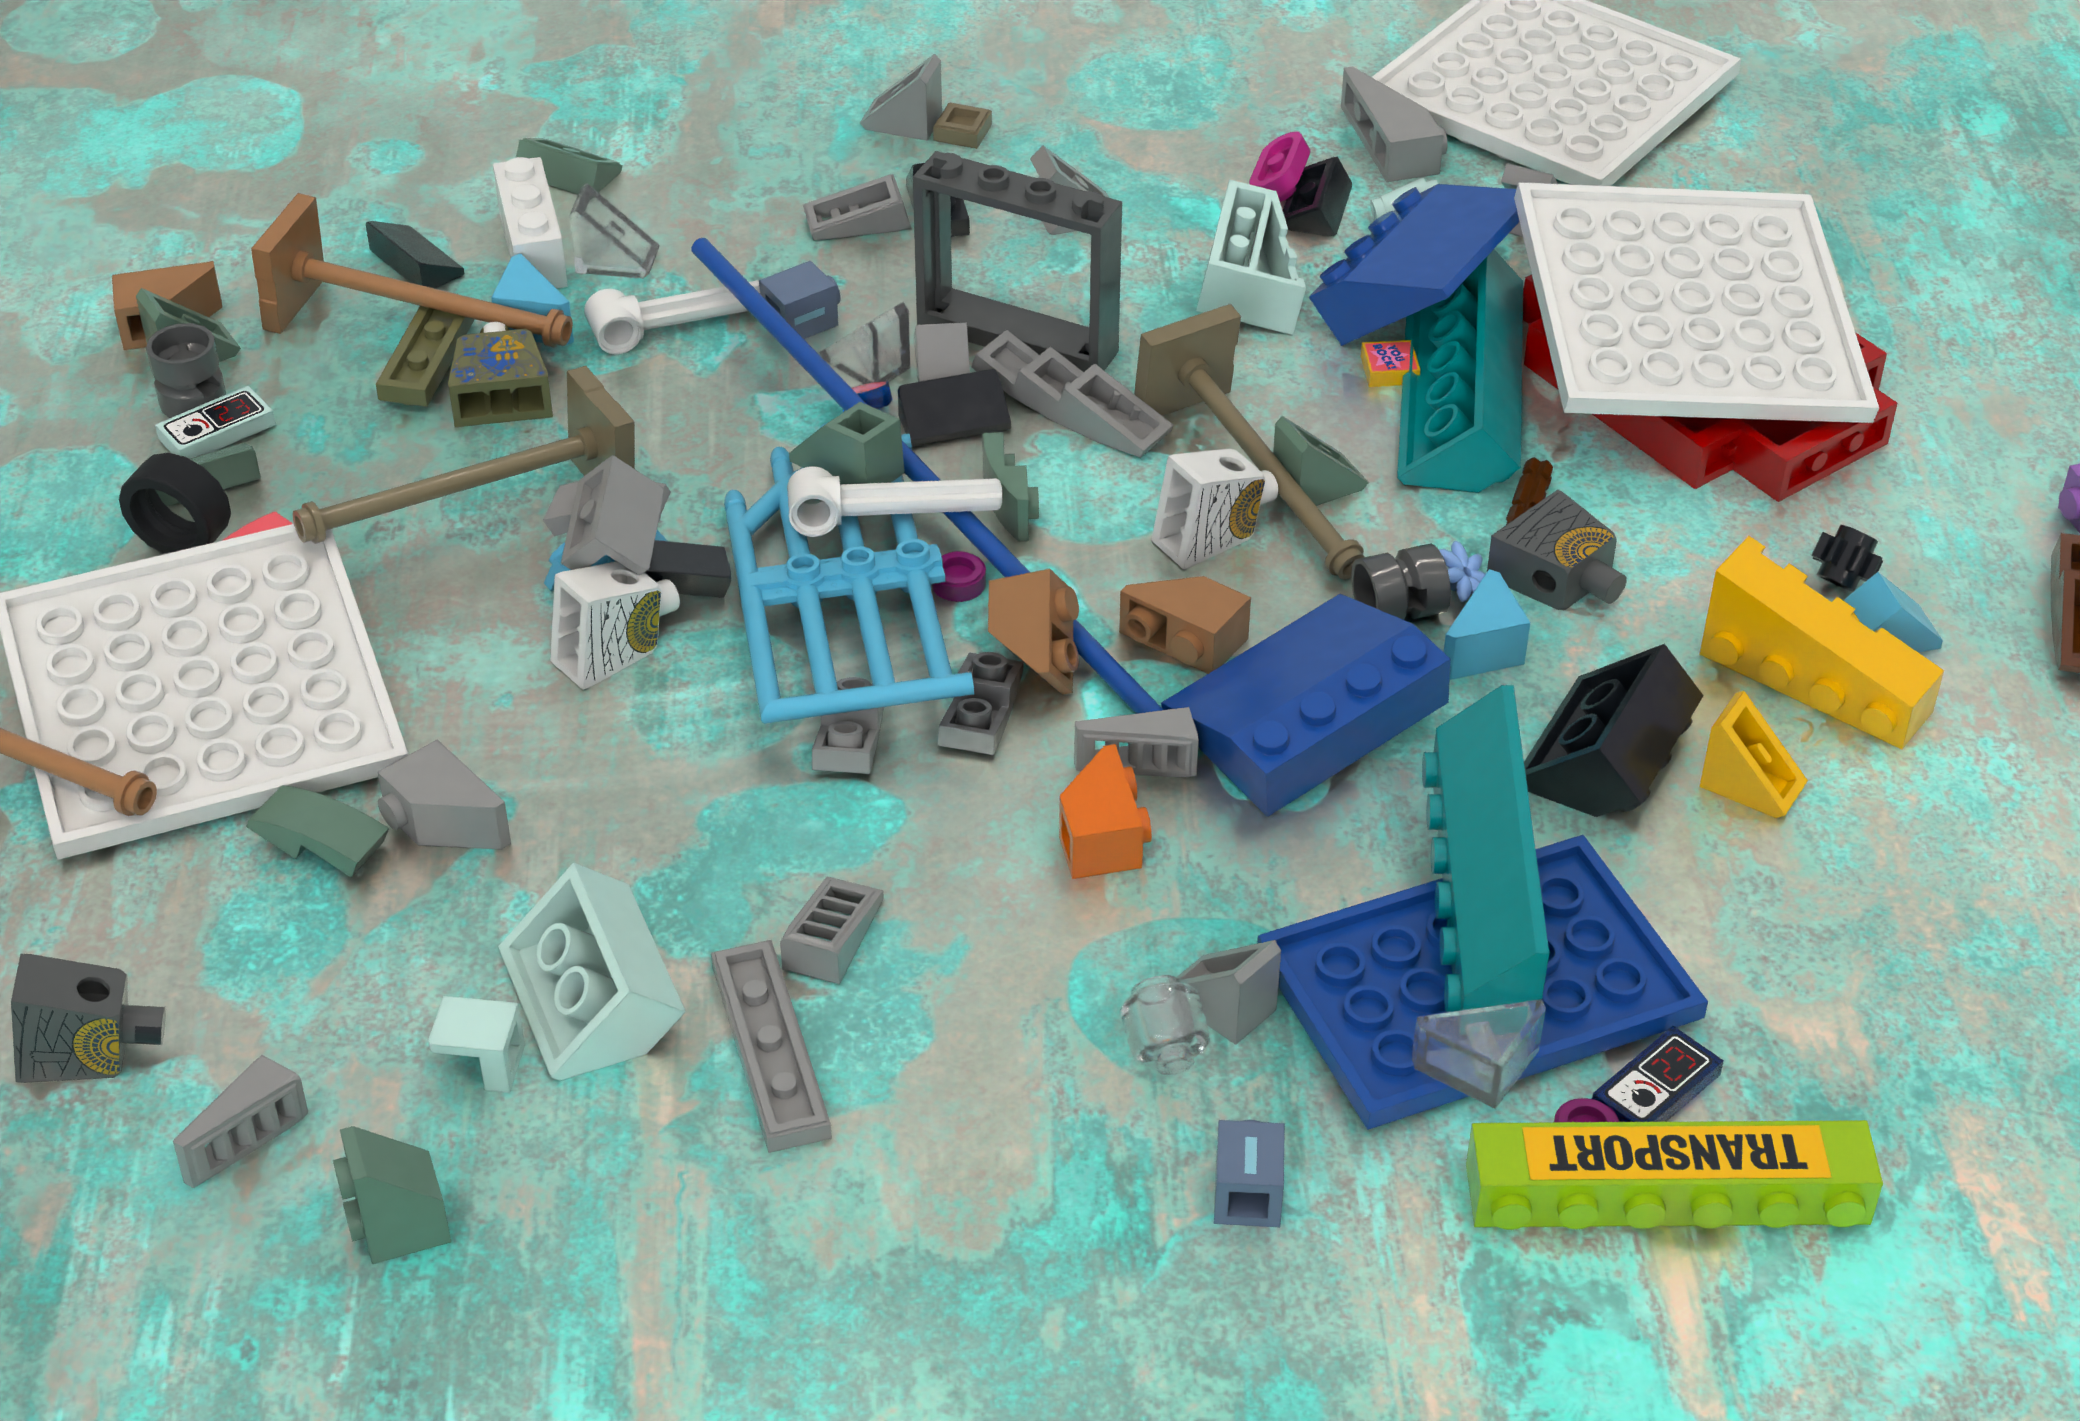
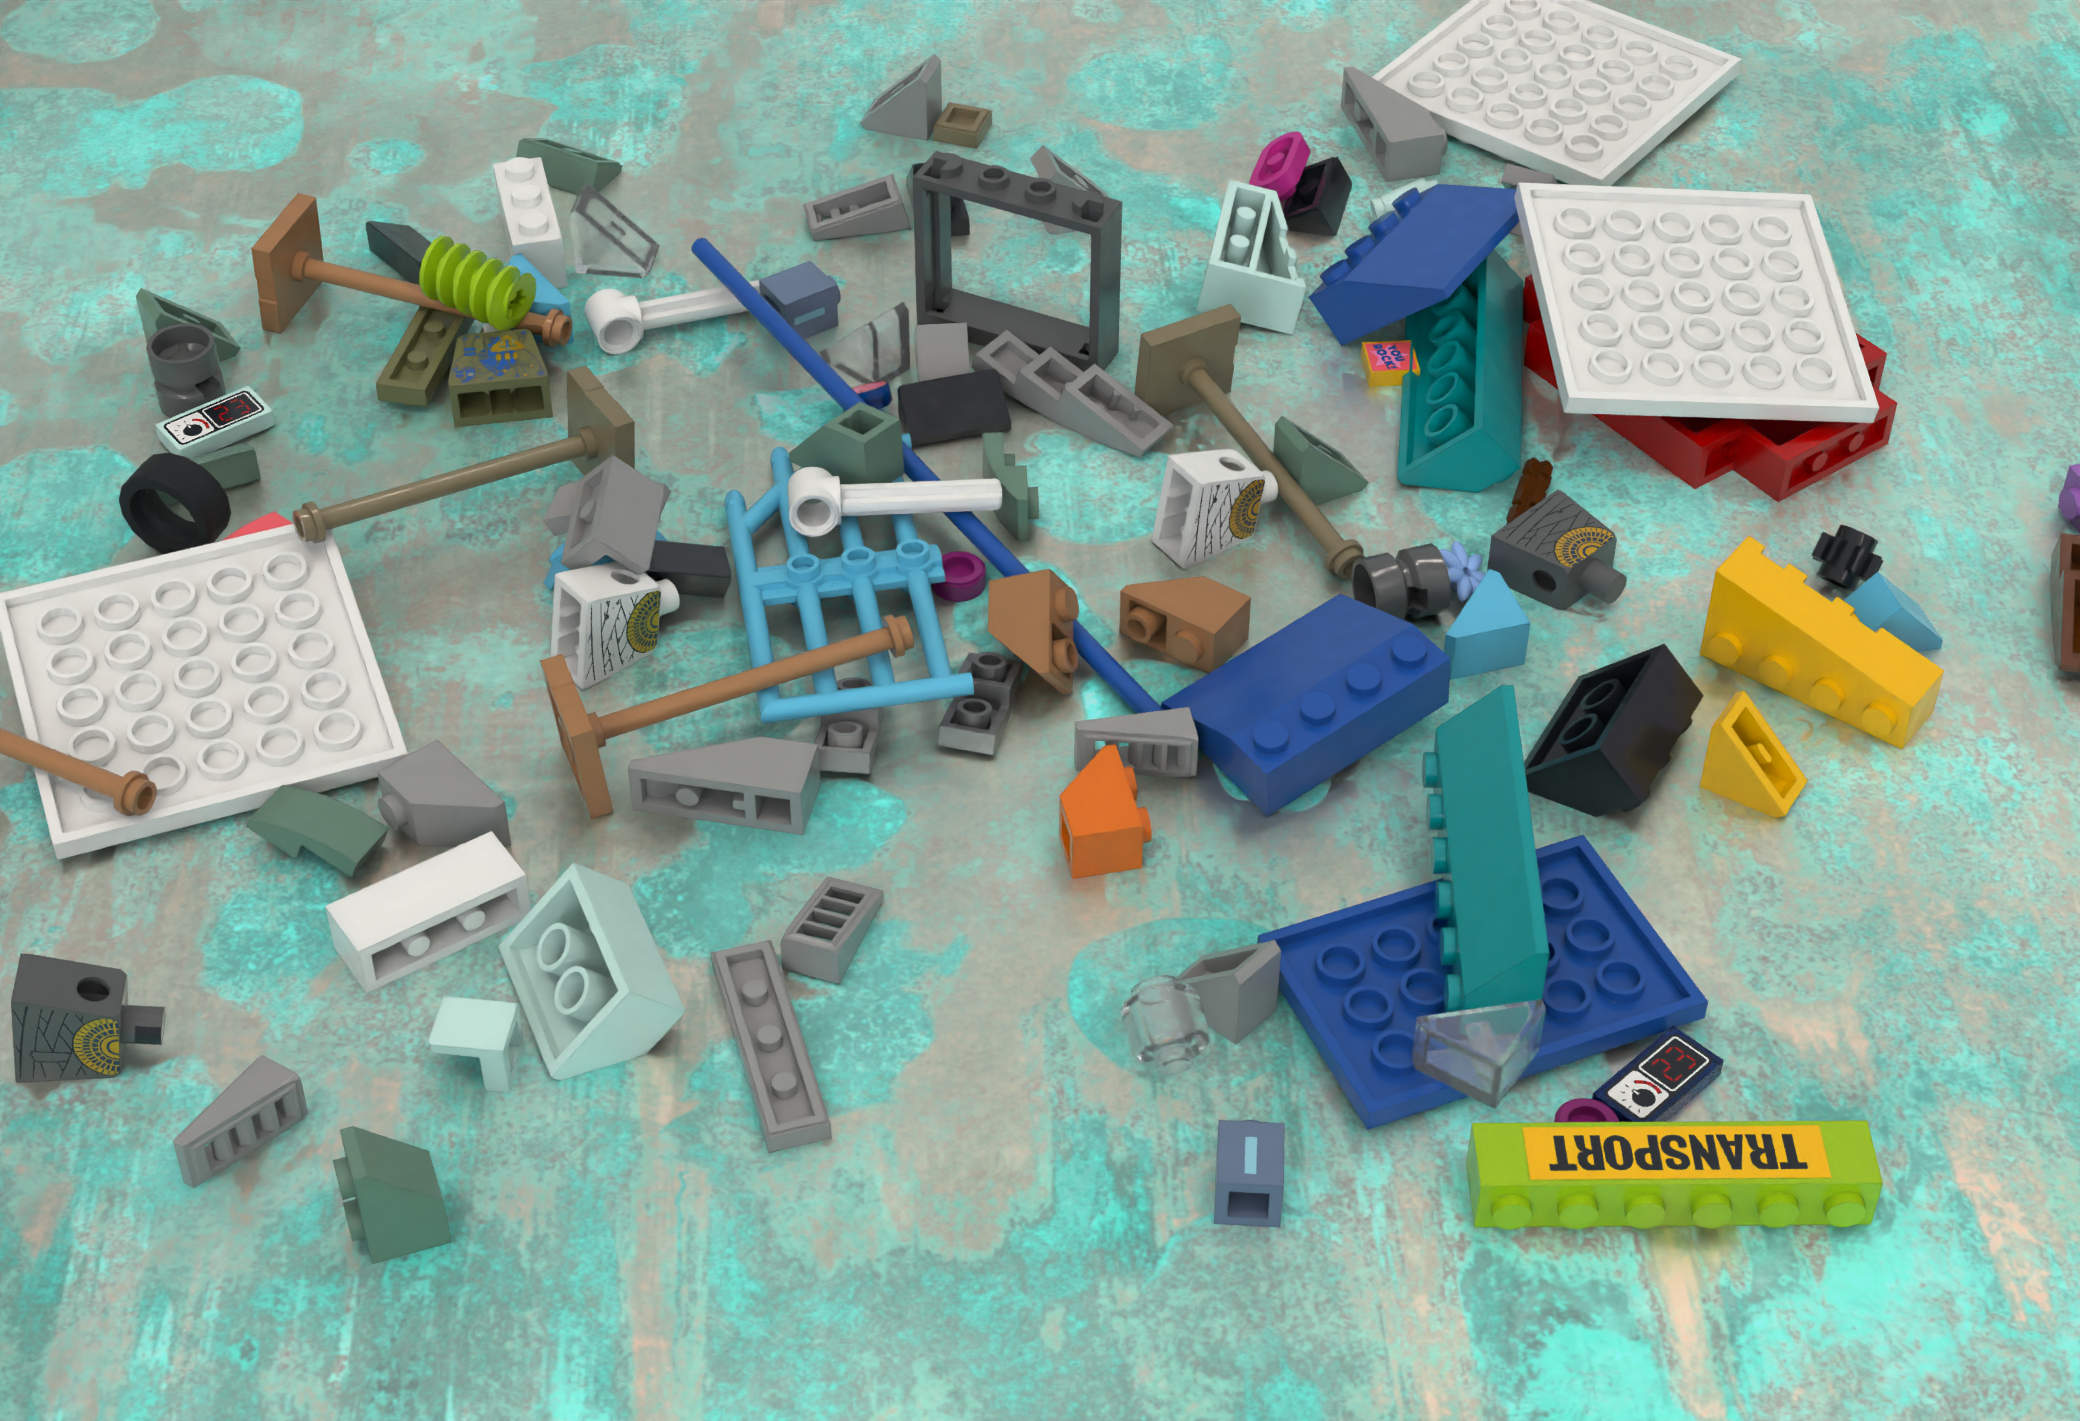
(187, 285): medium nougat slope -> none
(428, 911): none -> white brick
(476, 284): none -> lime piece
(585, 733): none -> medium nougat tile
(735, 783): none -> light grey slope

